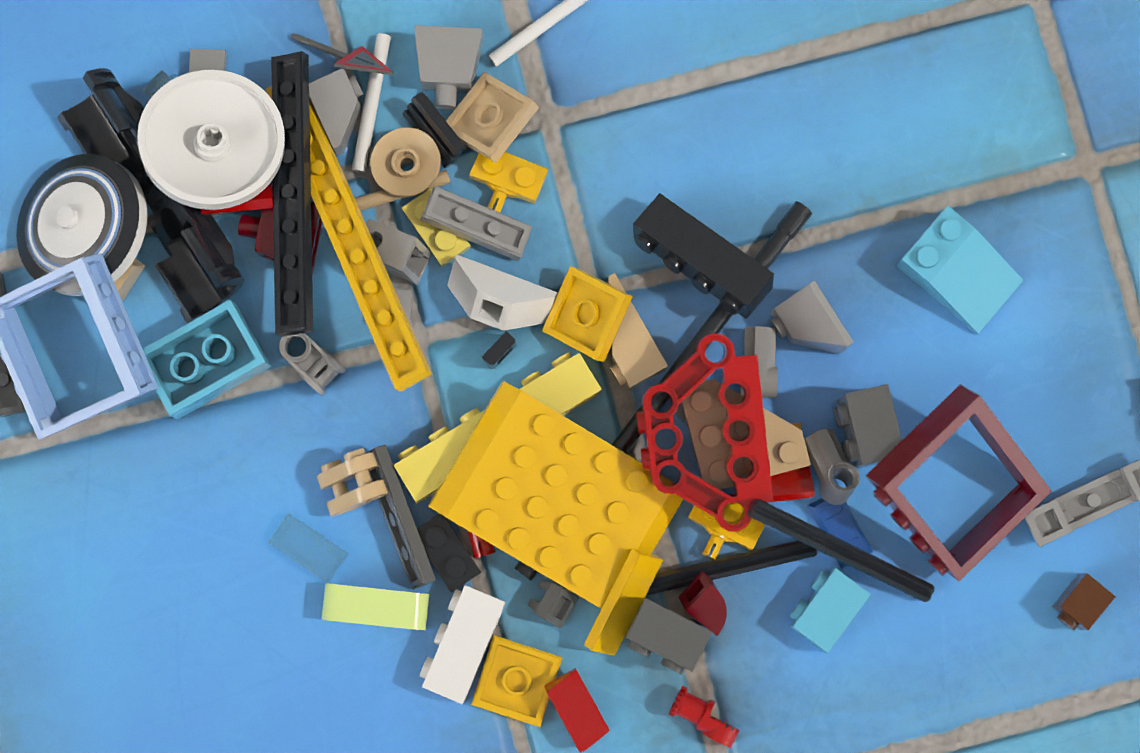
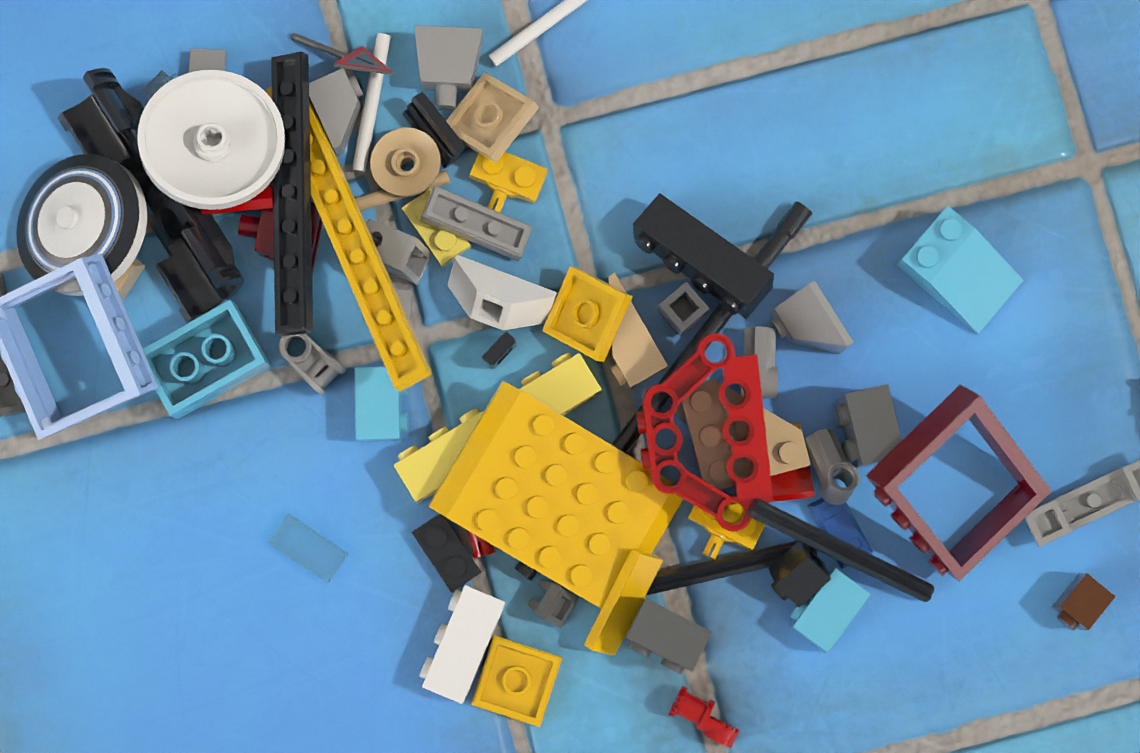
(355, 466): tan brick -> none
(375, 606): yellowish green beam -> none
(378, 406): none -> medium azure brick
(401, 522): dark grey tile -> none
(577, 709): red slope -> none
(683, 309): none -> dark grey brick
(705, 603): dark red brick -> none
(798, 574): none -> black brick

